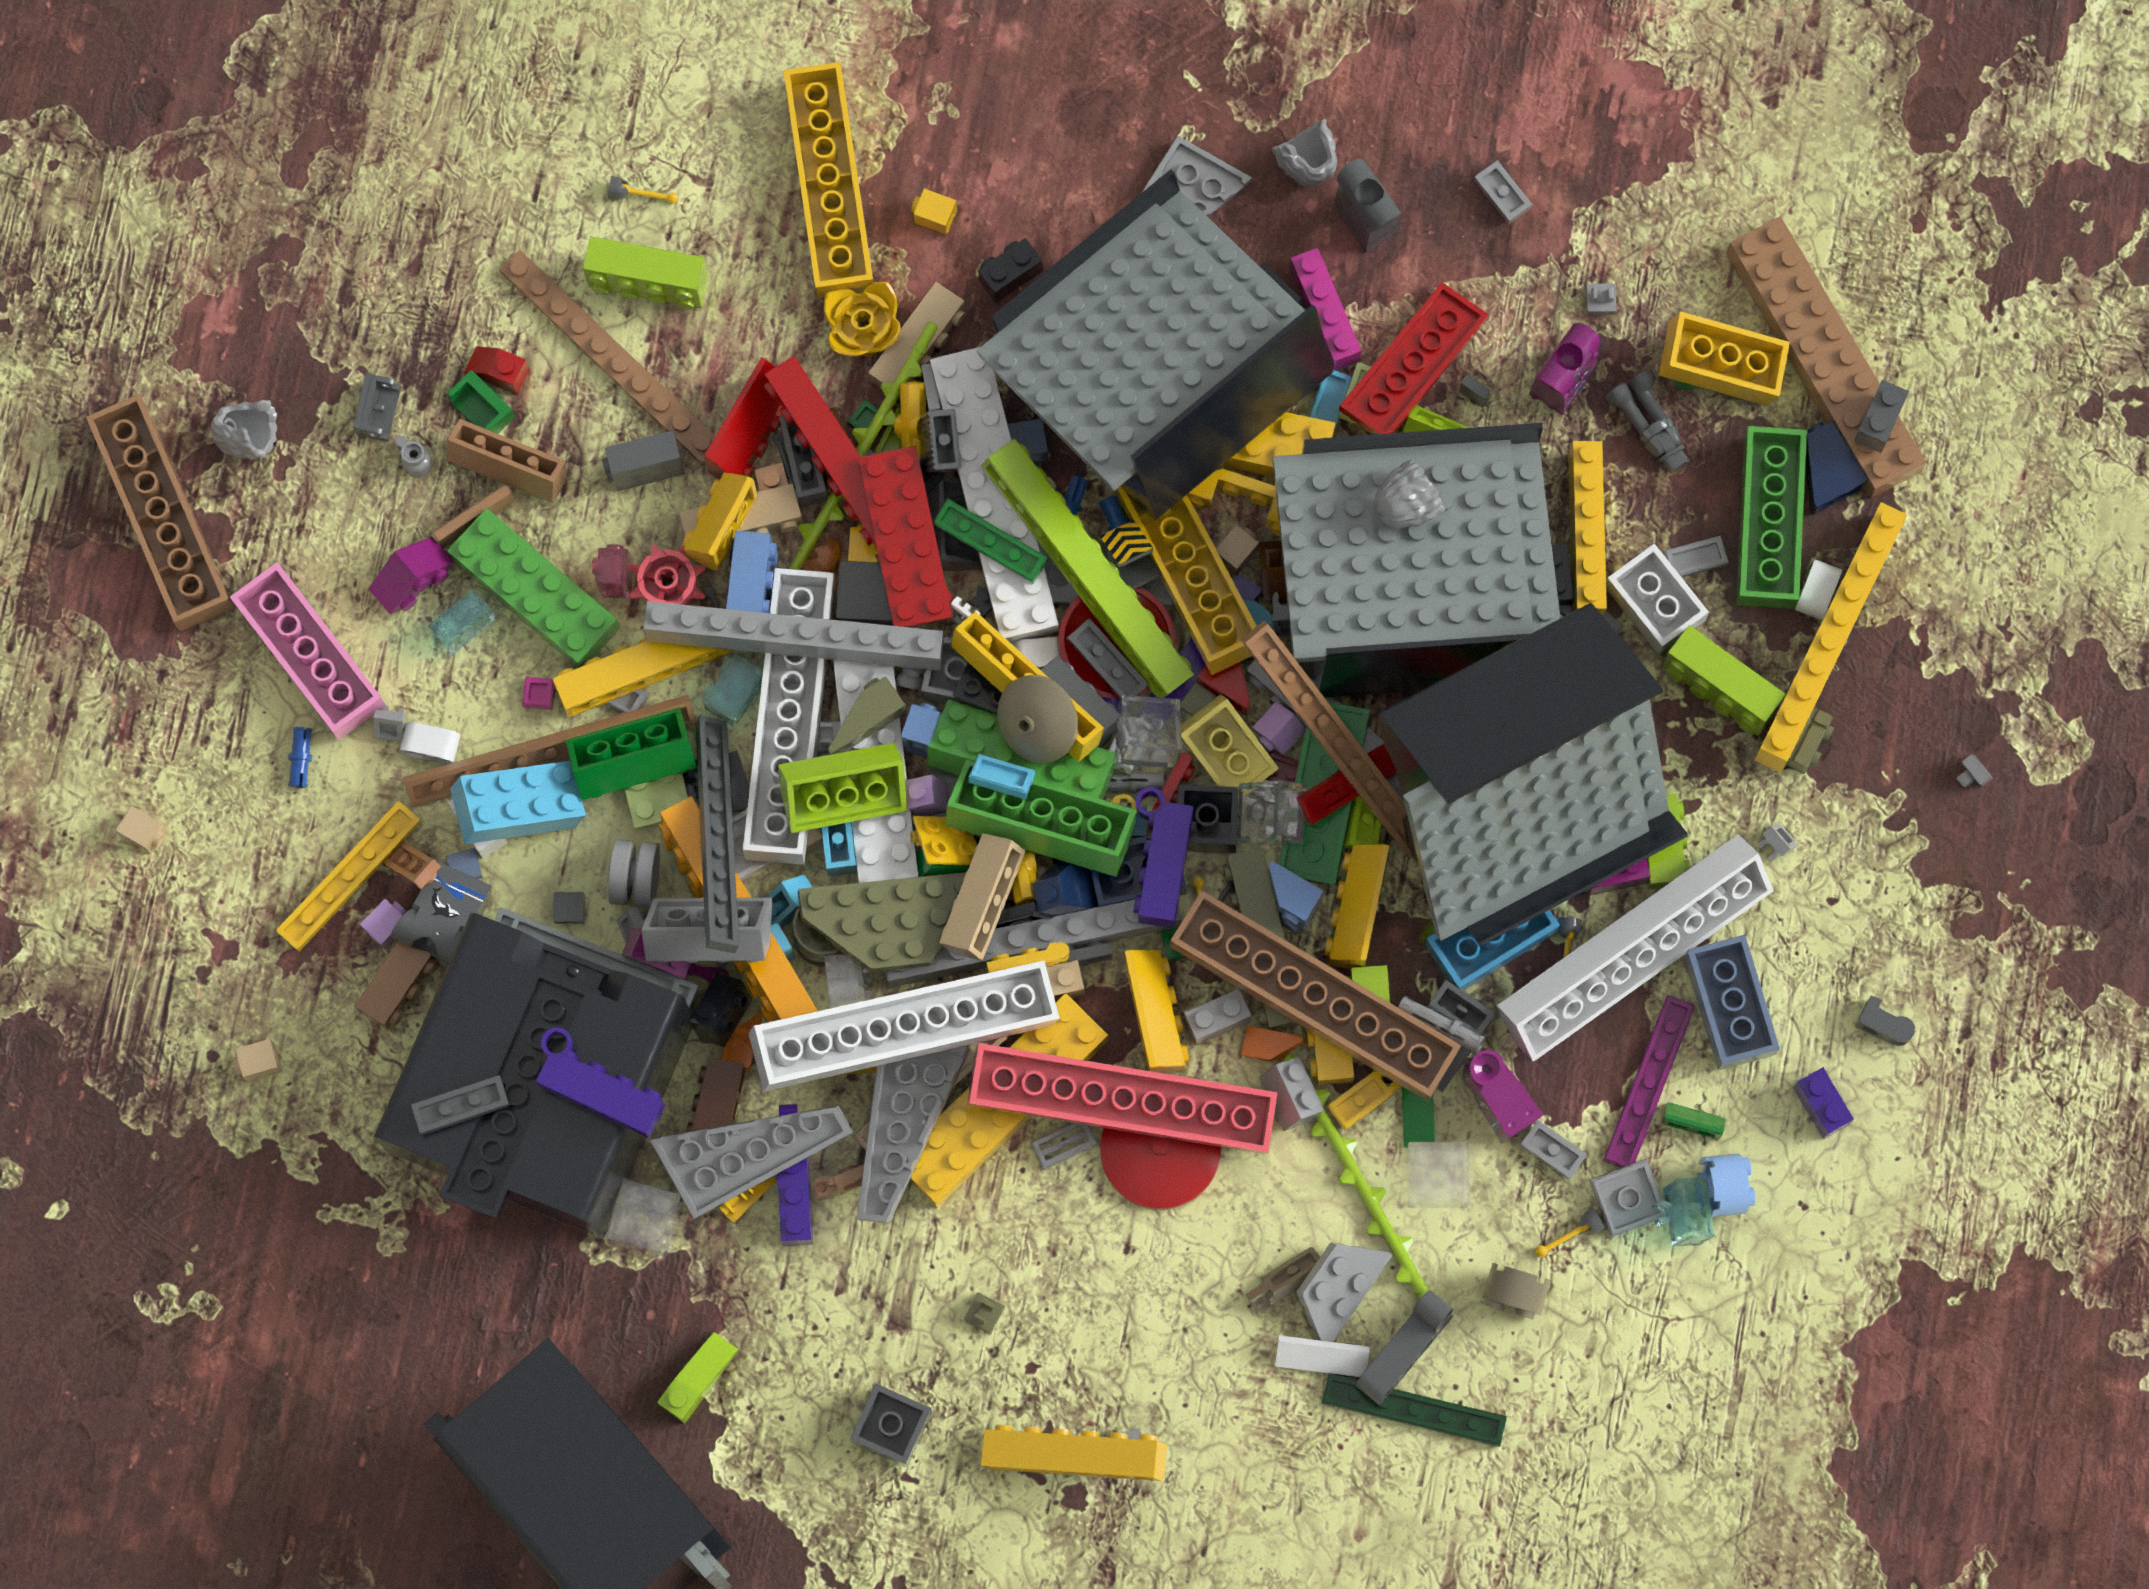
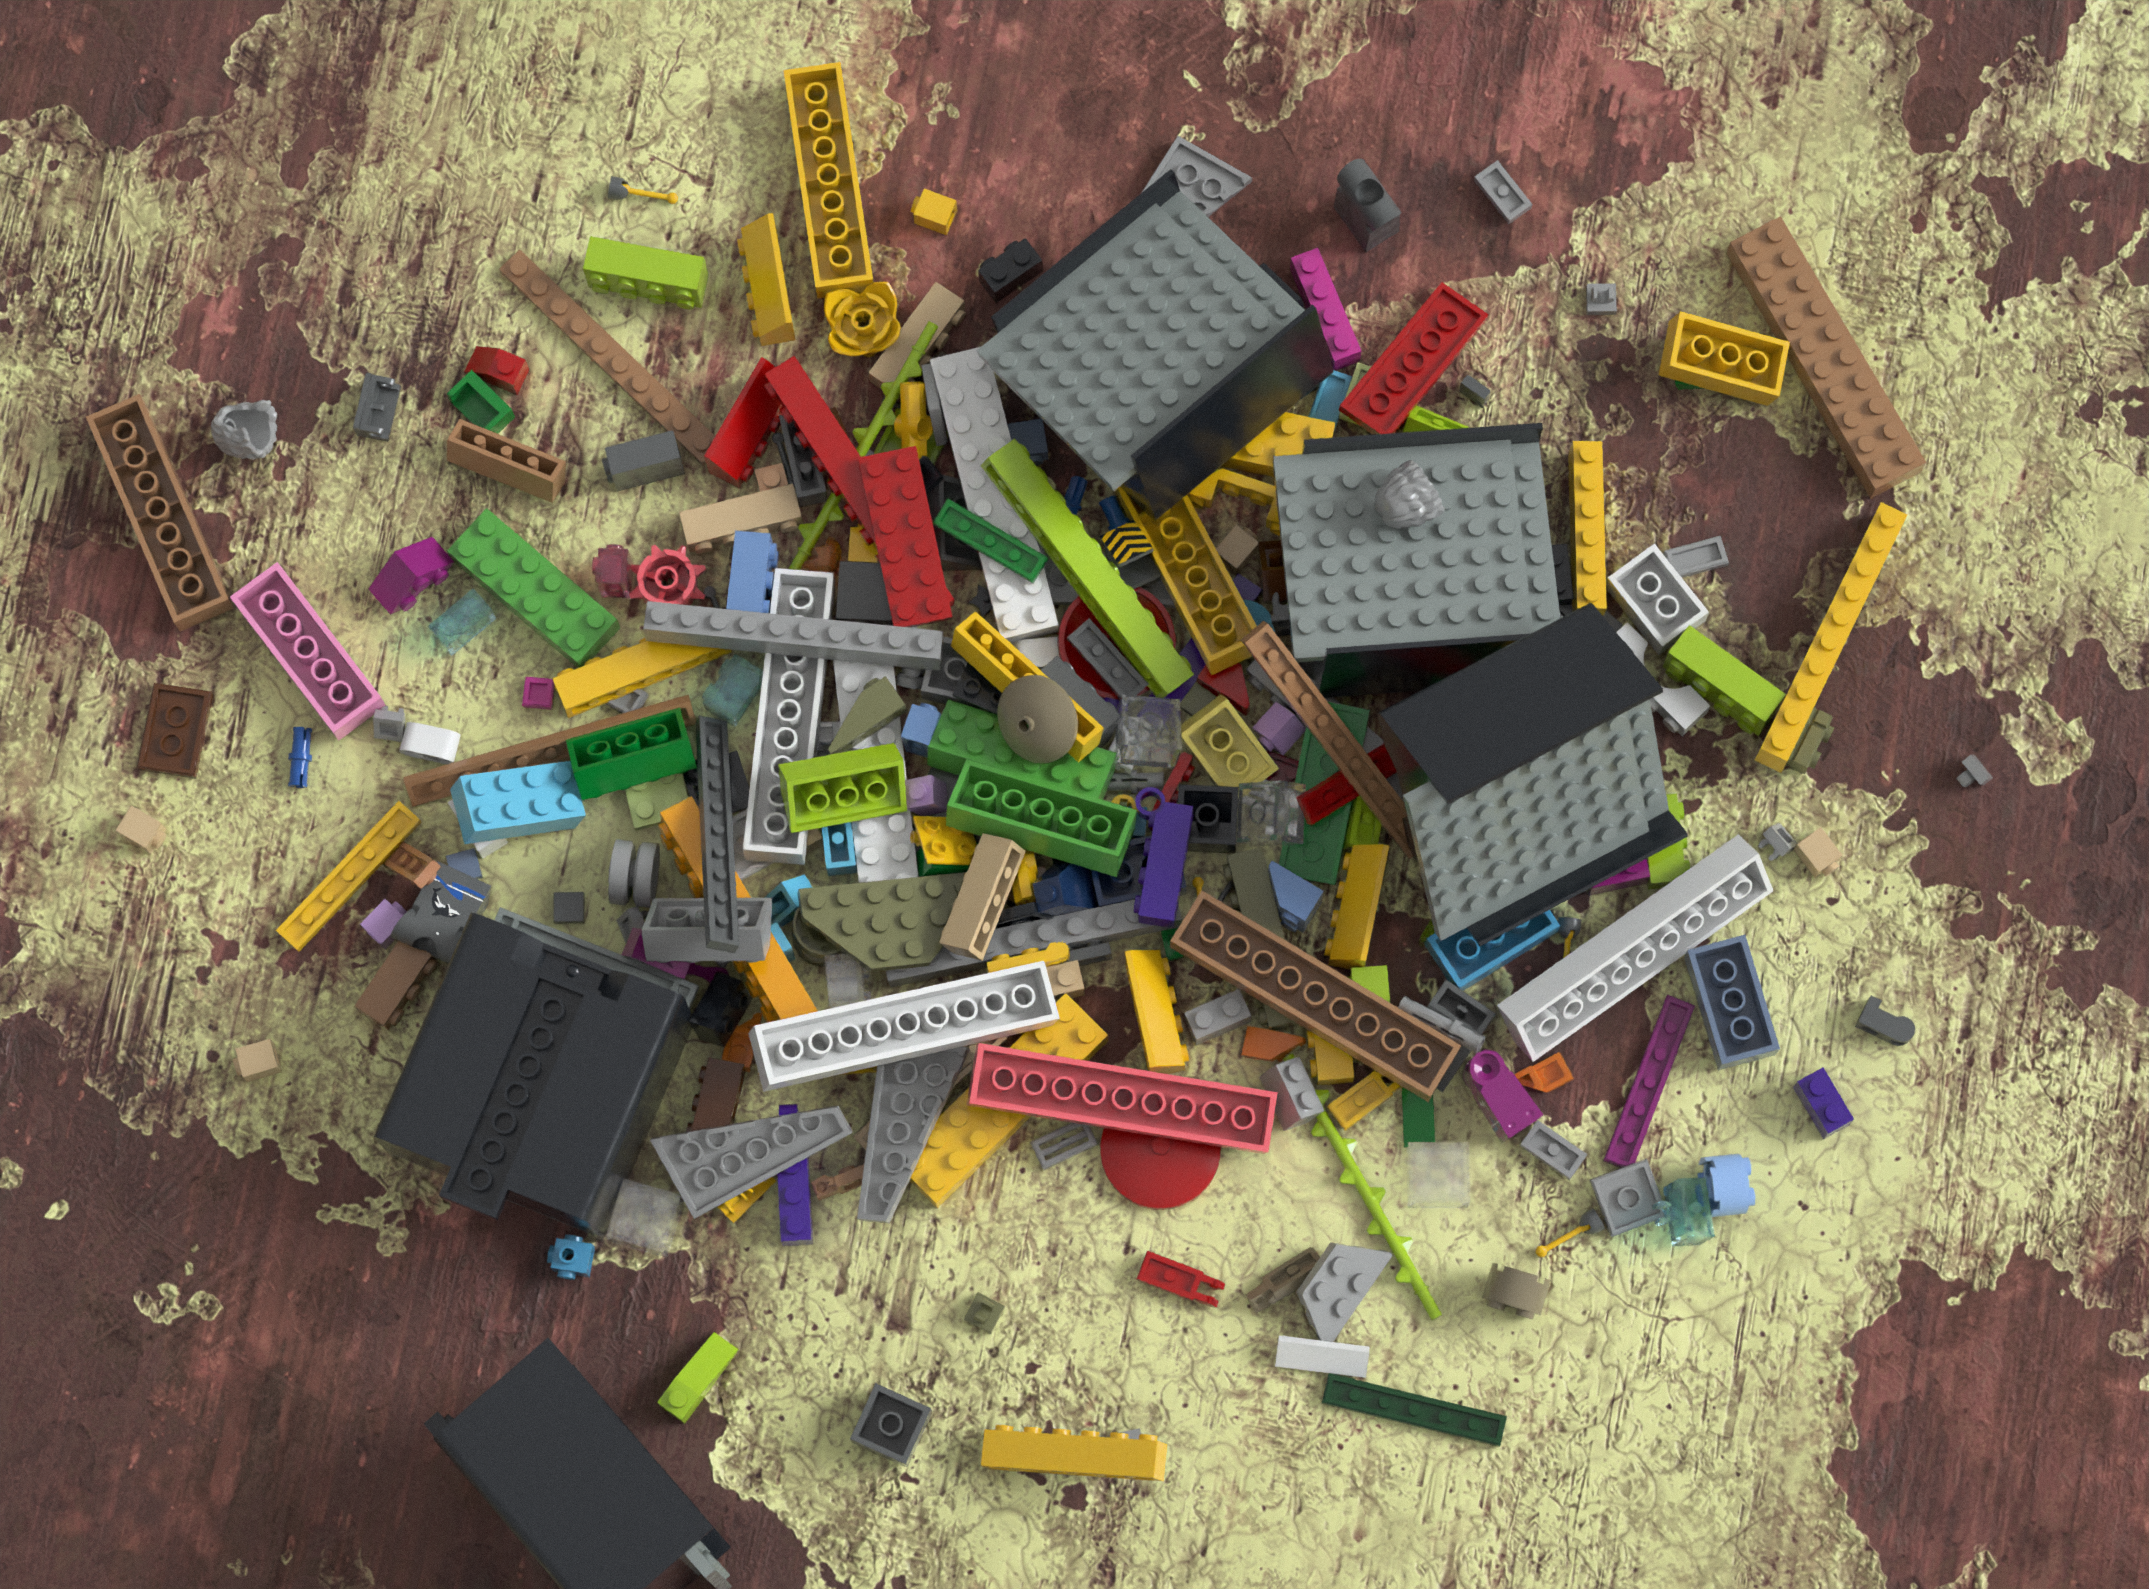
(175, 730): none -> reddish brown tile
(414, 457): light grey piece -> none
(456, 527): medium nougat tile -> none
(460, 1105): dark grey plate -> none
(578, 1265): none -> dark azure brick
(598, 1091): dark purple hinge -> none
(717, 521): yellow slope -> none
(767, 282): none -> yellow slope
(863, 415): green tile -> none
(941, 441): dark grey brick -> none
(956, 608): white tile -> none
(1002, 776): medium azure tile -> none
(1177, 1278): none -> red hinge
(1309, 155): light grey hair -> none
(1406, 1347): dark grey beam -> none
(1546, 1074): none -> orange slope
(1567, 368): magenta piece -> none
(1661, 437): dark grey piece -> none
(1678, 706): none -> white arch
(1693, 1120): green slope -> none
(1771, 517): bright green brick -> none
(1818, 589): white beam -> none
(1818, 853): none -> tan brick
(1830, 467): dark blue slope -> none
(1881, 416): dark grey brick -> none

